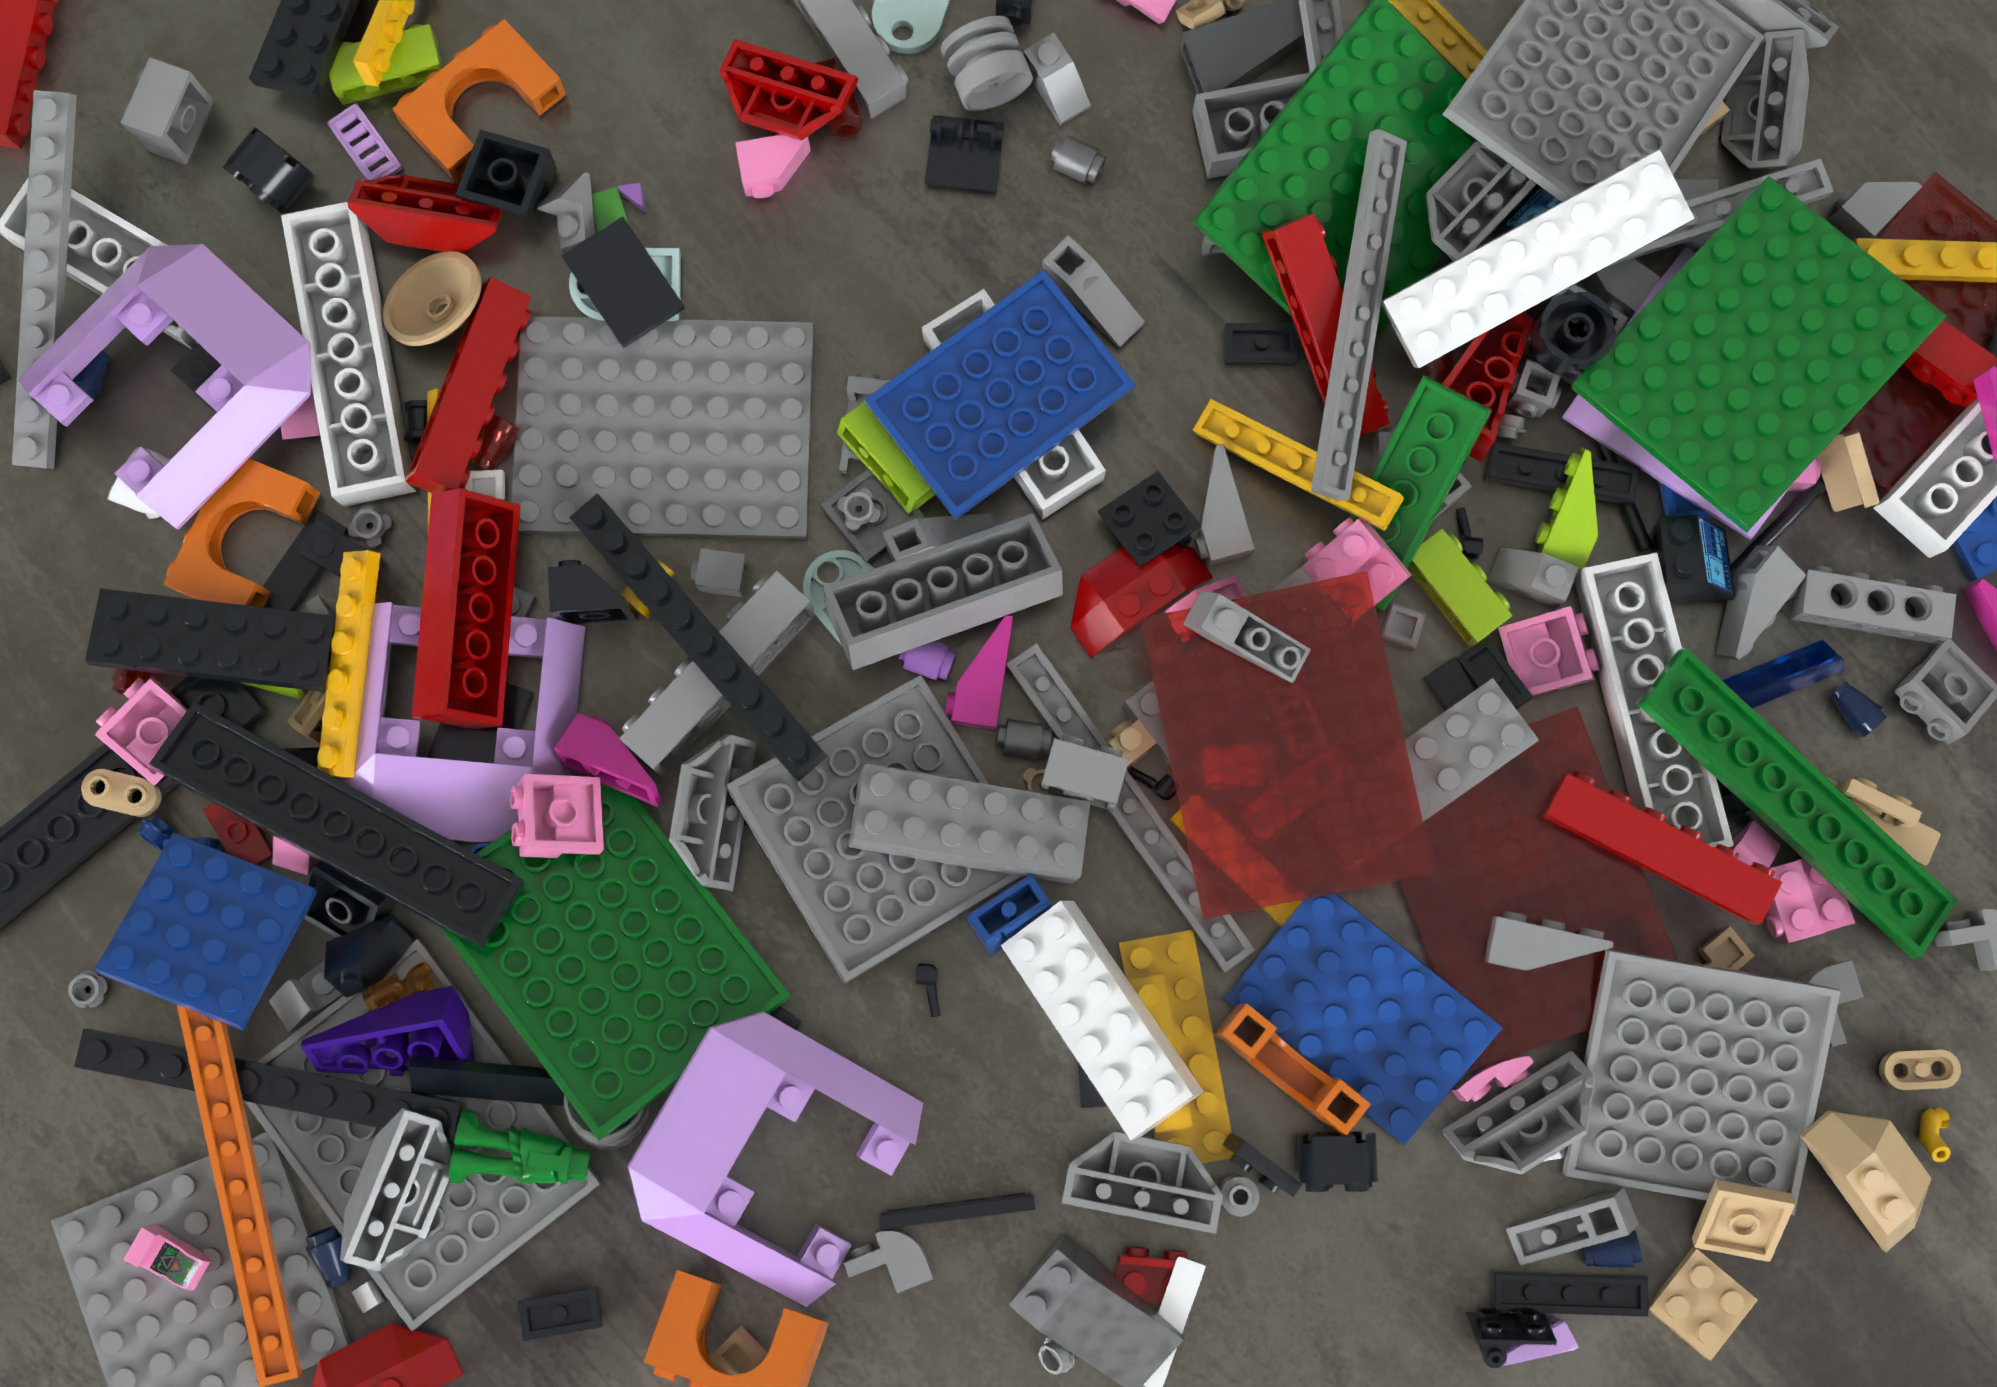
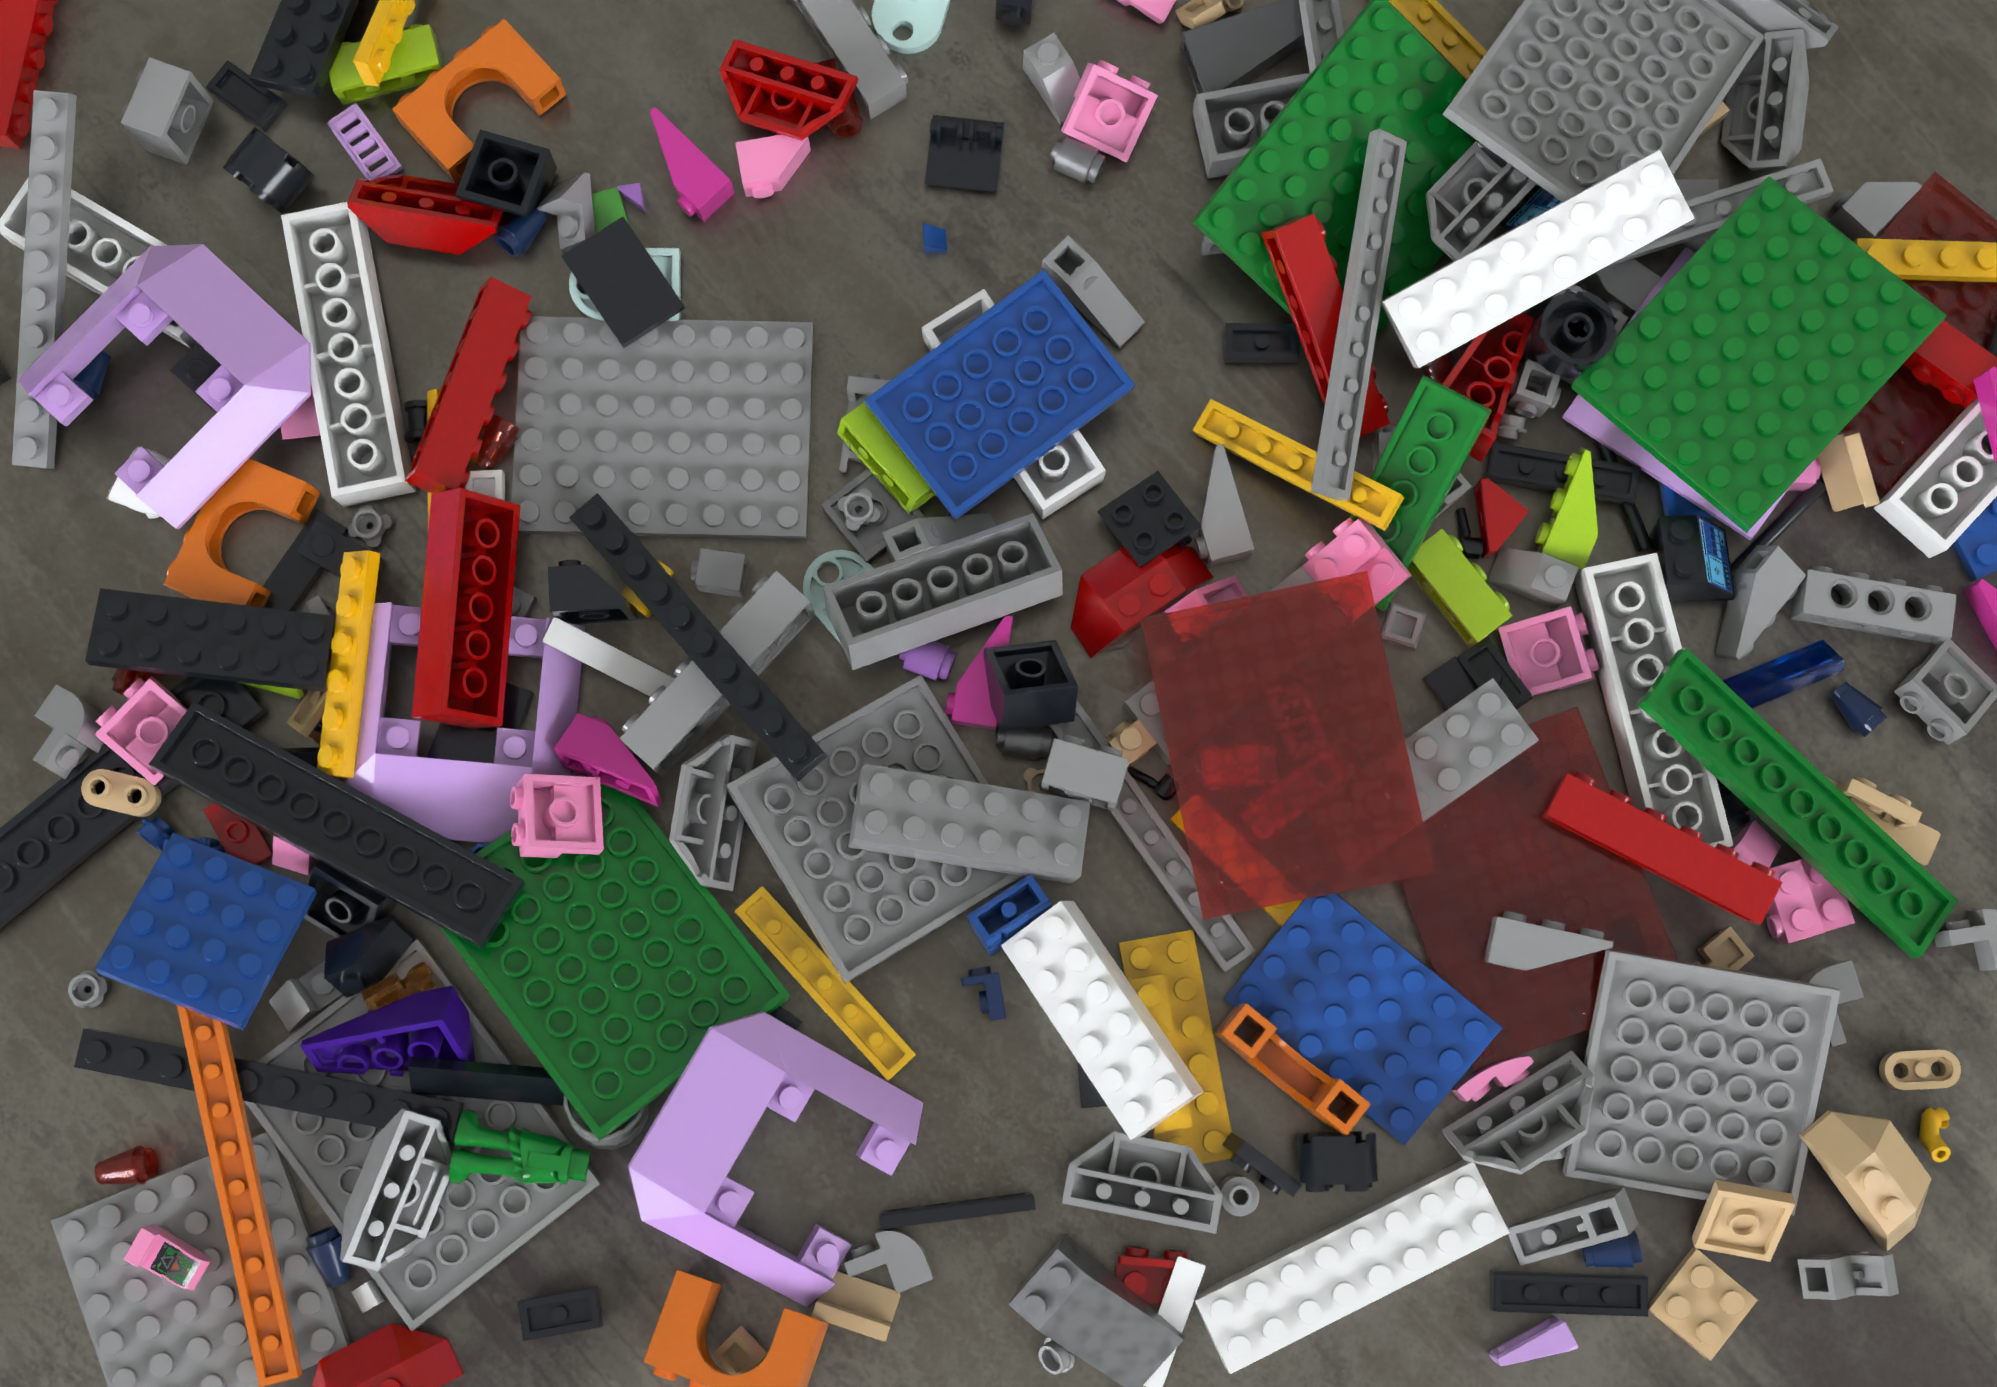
(72, 731): none -> light grey brick
(129, 1167): none -> clear red cone
(252, 102): none -> black tile
(432, 299): tan dish -> none
(519, 232): none -> dark blue cone
(605, 657): none -> white sticker
(696, 178): none -> dark pink slope
(821, 981): none -> yellow plate
(858, 1306): none -> tan panel
(927, 975): black hand -> none
(934, 239): none -> blue piece
(986, 63): light grey wheel -> none
(992, 998): none -> dark blue bracket
(1030, 685): none -> black slope
(1109, 110): none -> bright pink plate
(1246, 635): light grey slope -> none
(1349, 1265): none -> white brick
(1496, 515): none -> red slope
(1496, 1330): black hinge -> none
(1847, 1274): none -> light grey brick

